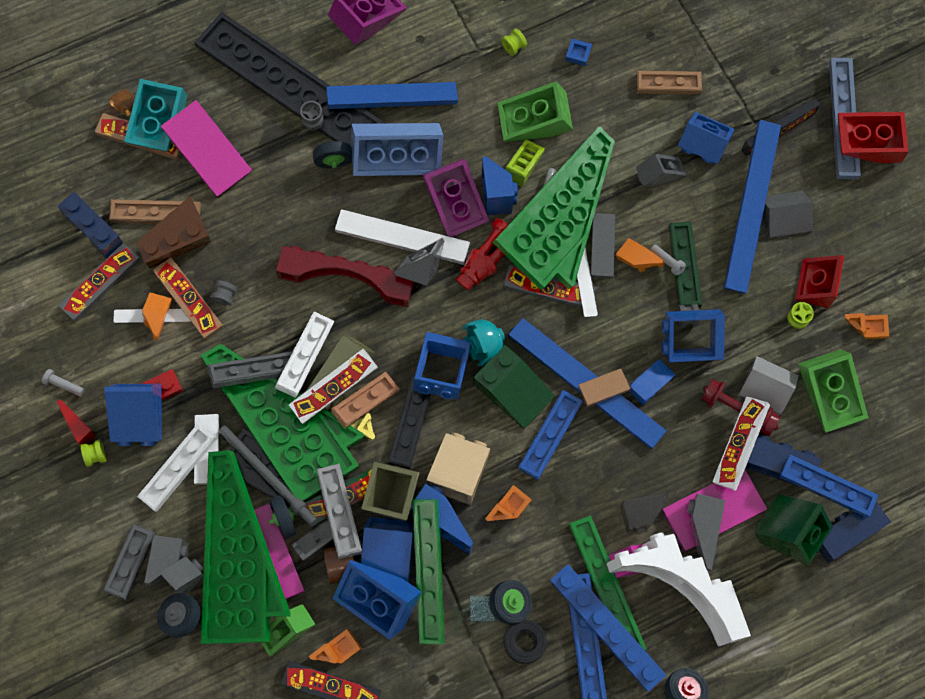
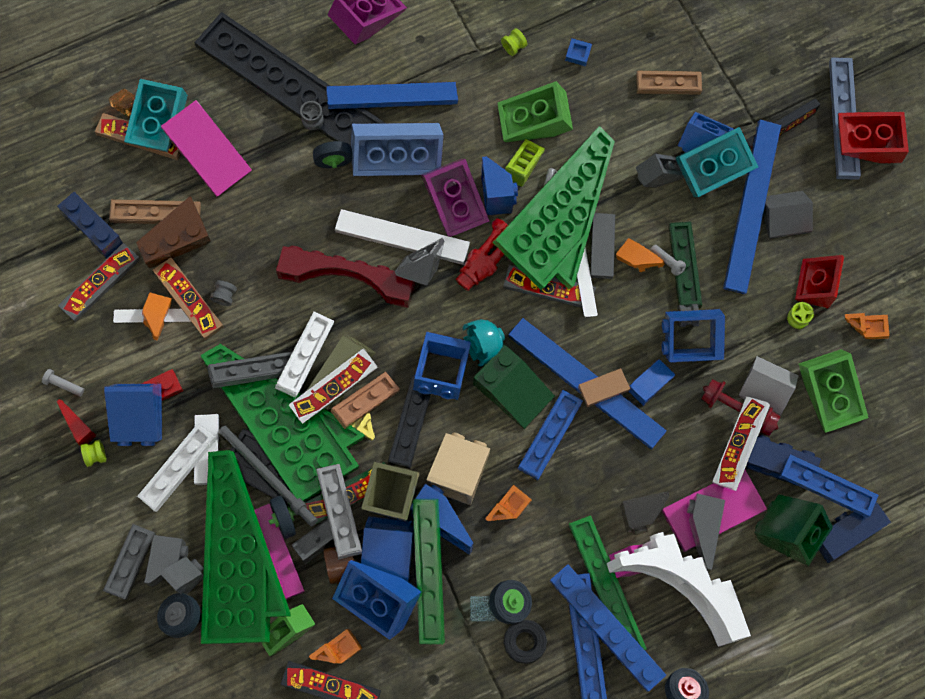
(716, 162): none -> teal slope

